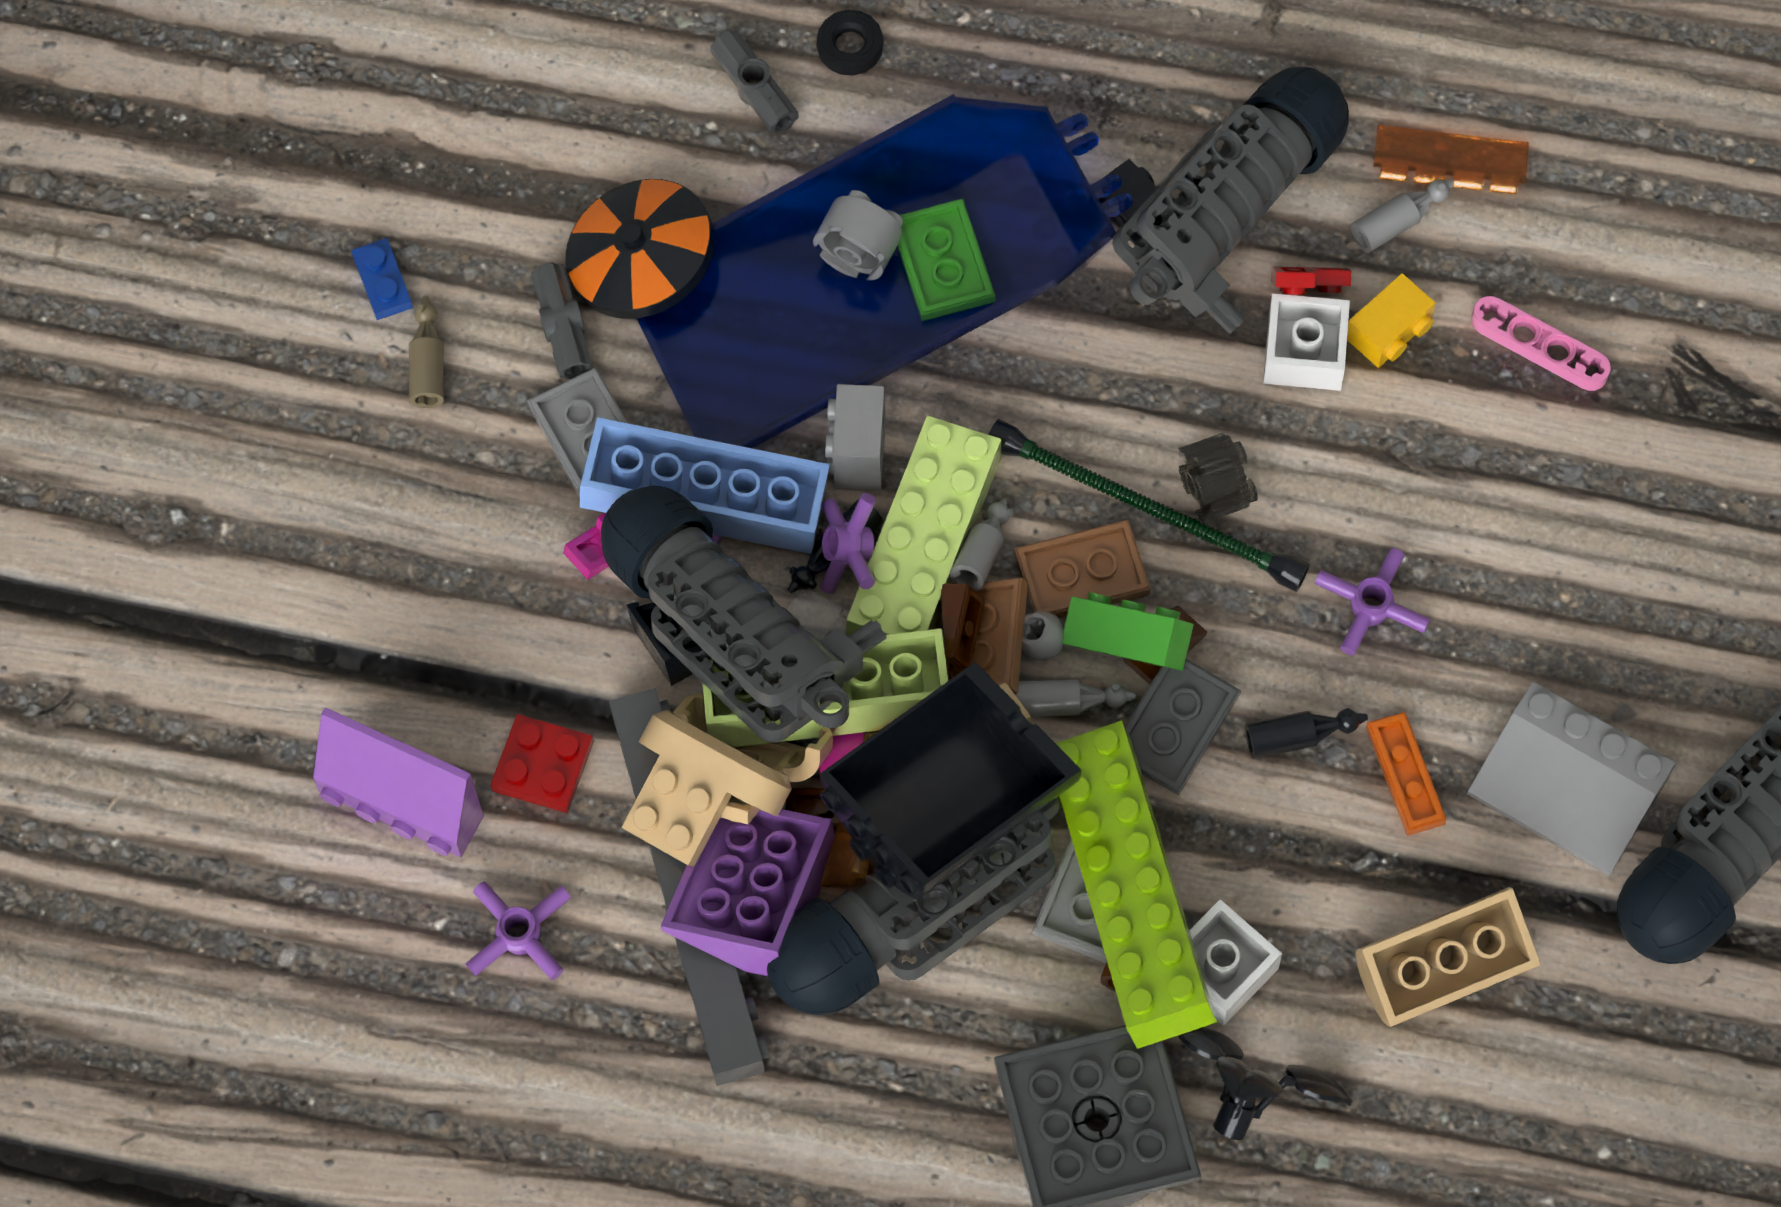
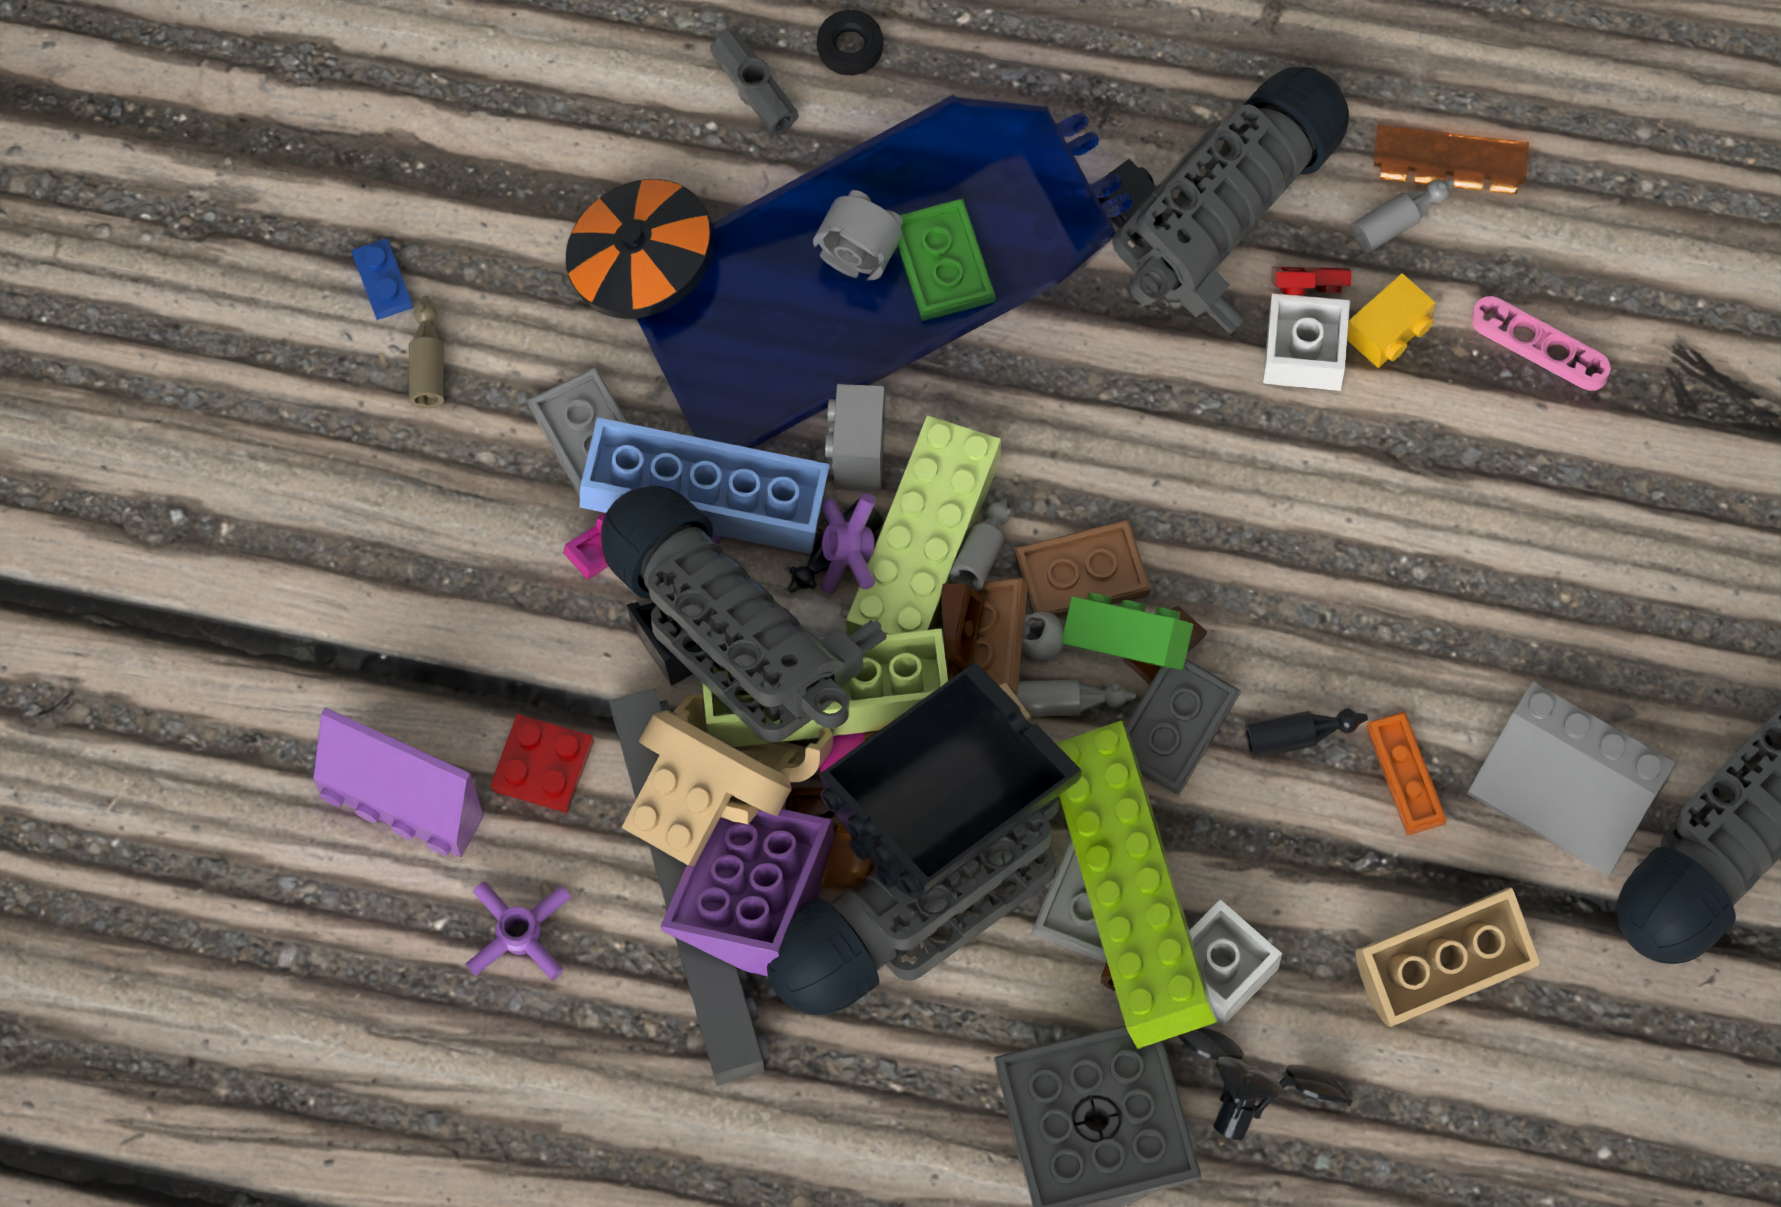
(561, 320): dark grey piece -> none
(1216, 476): clear smoke brick -> none
(1282, 568): dark green hose -> none
(1372, 615): medium lavender bar -> none

